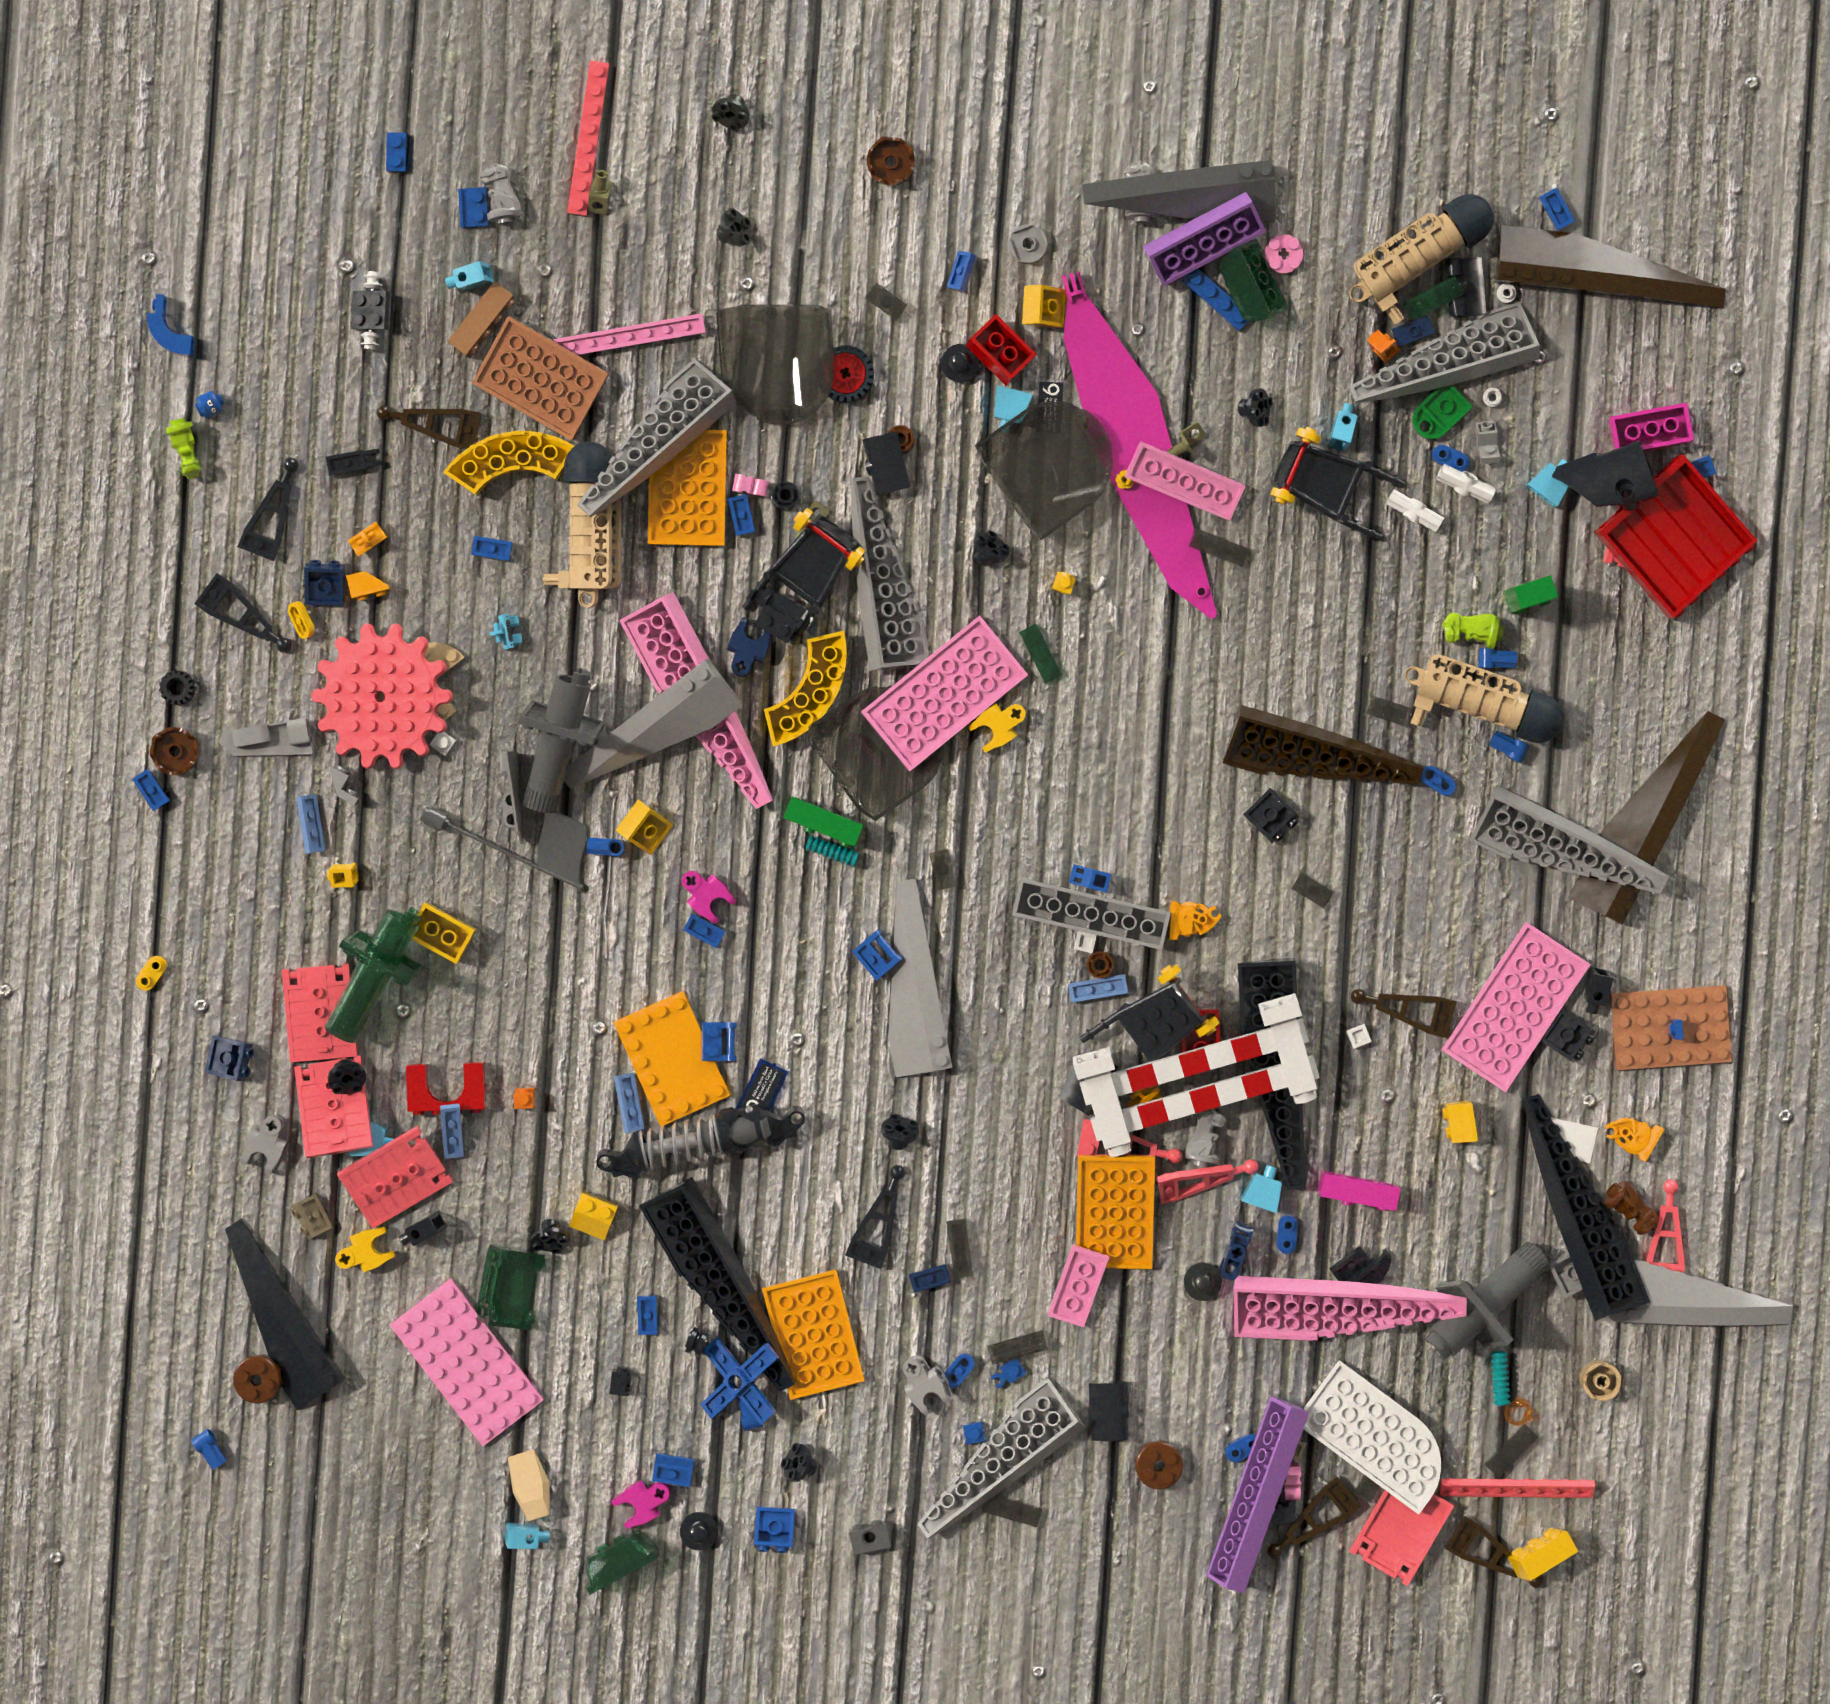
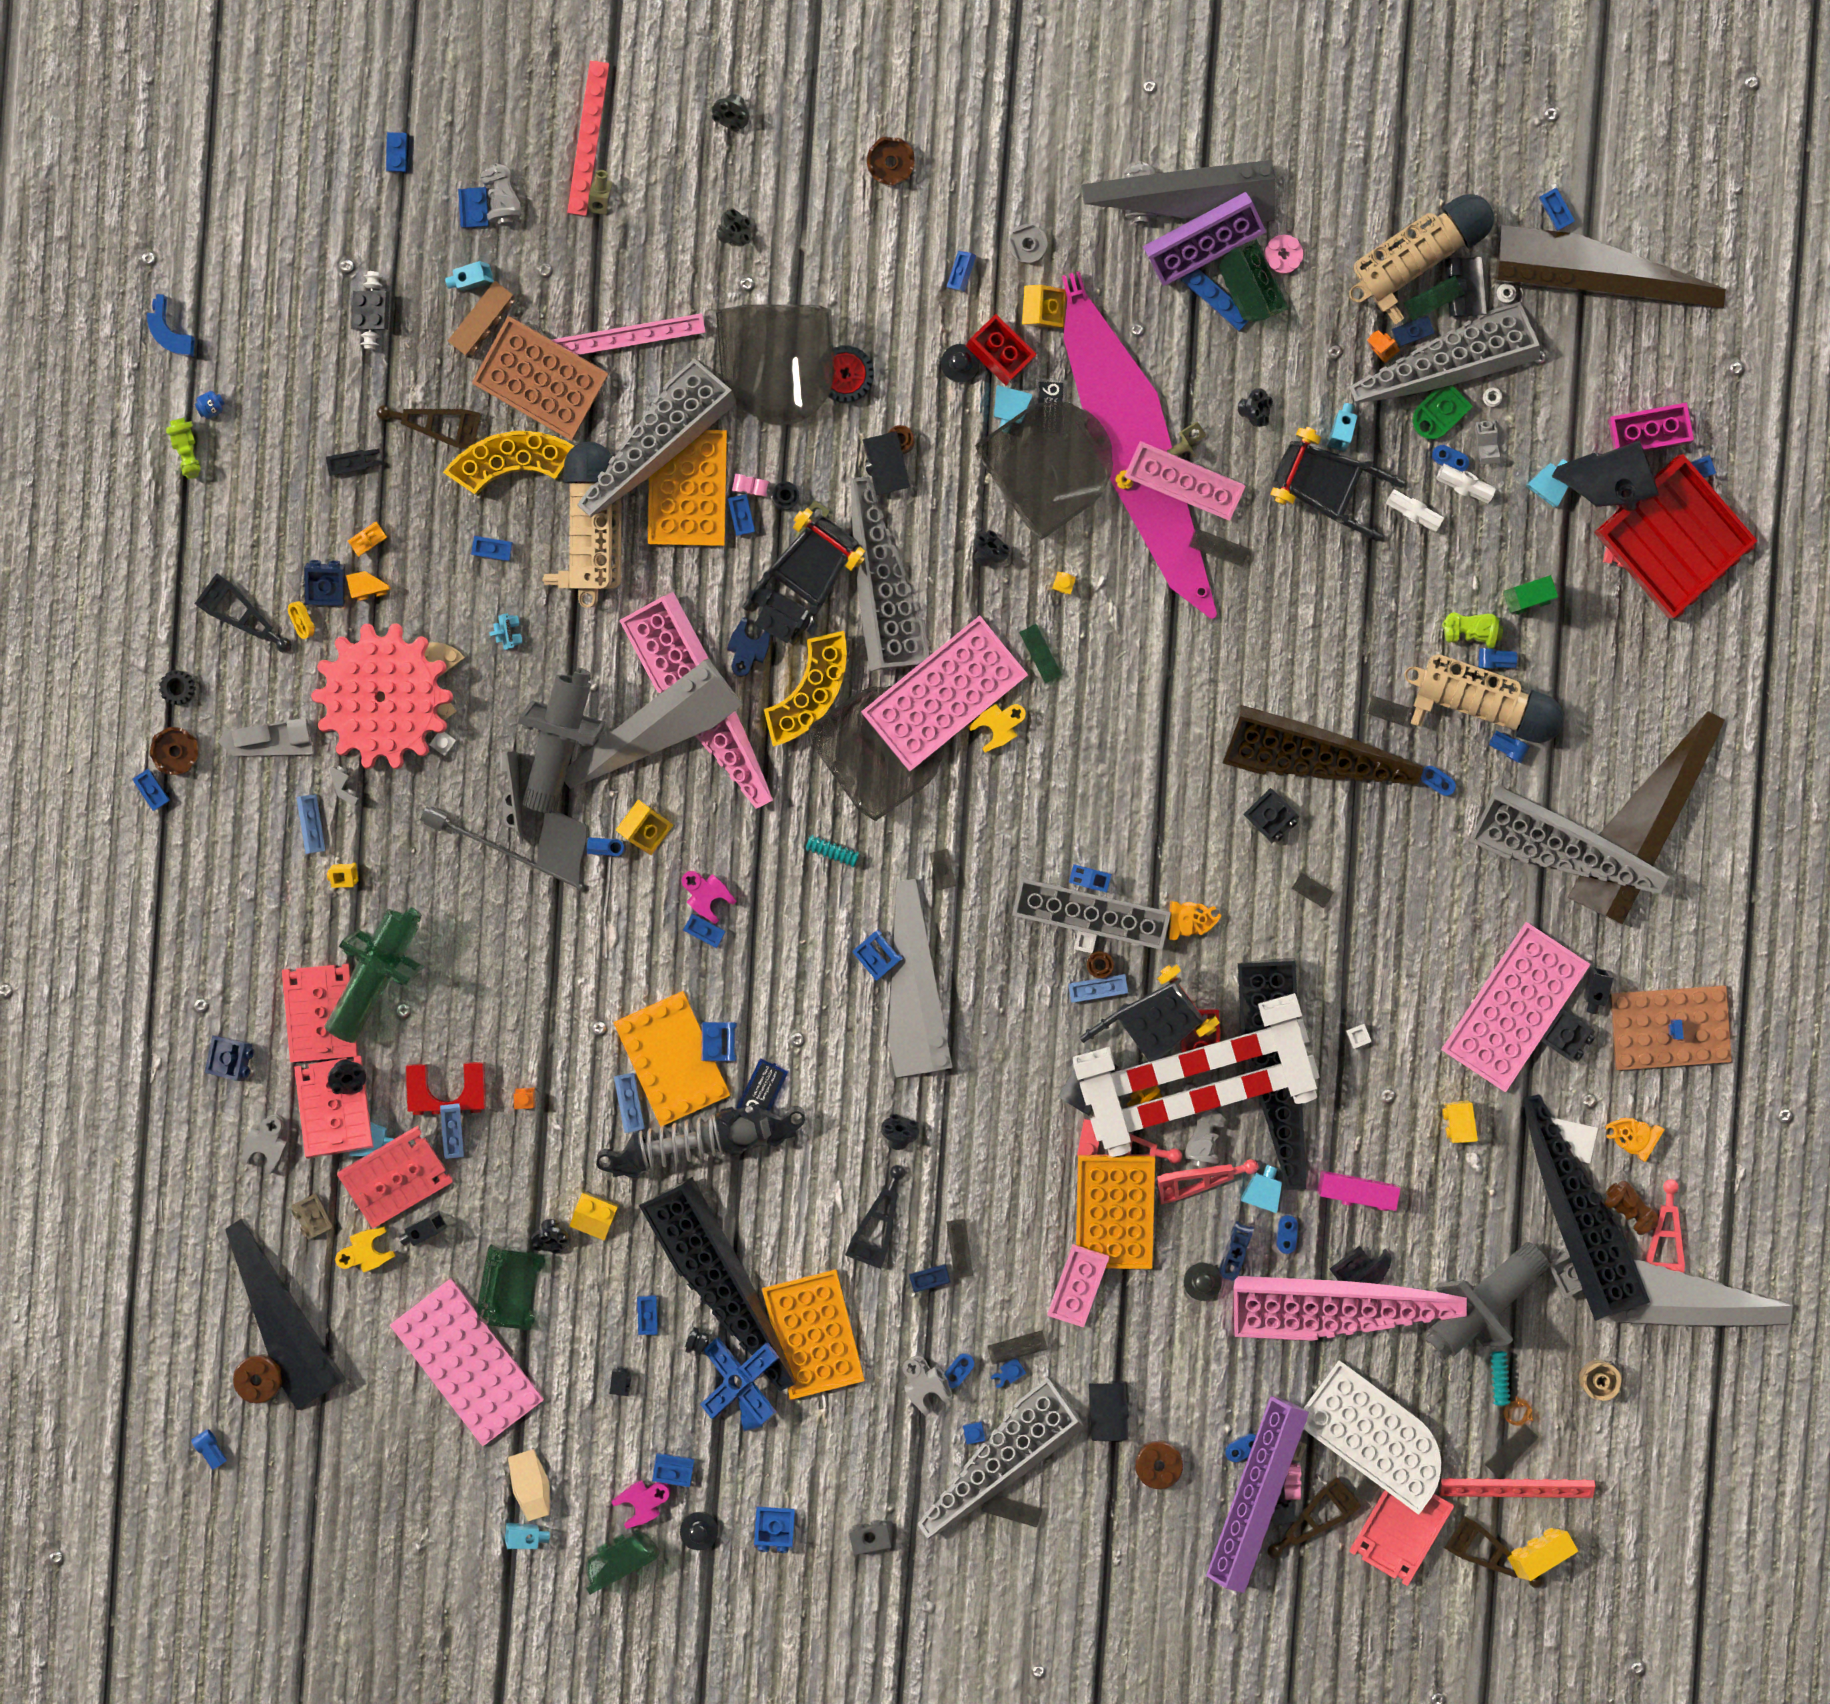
(152, 974): yellow plate -> none
(261, 545): black plate -> none
(443, 933): yellow brick -> none
(798, 1463): black plate -> none
(823, 821): green brick -> none
(886, 301): clear smoke plate -> none
(1441, 1016): dark brown plate -> none

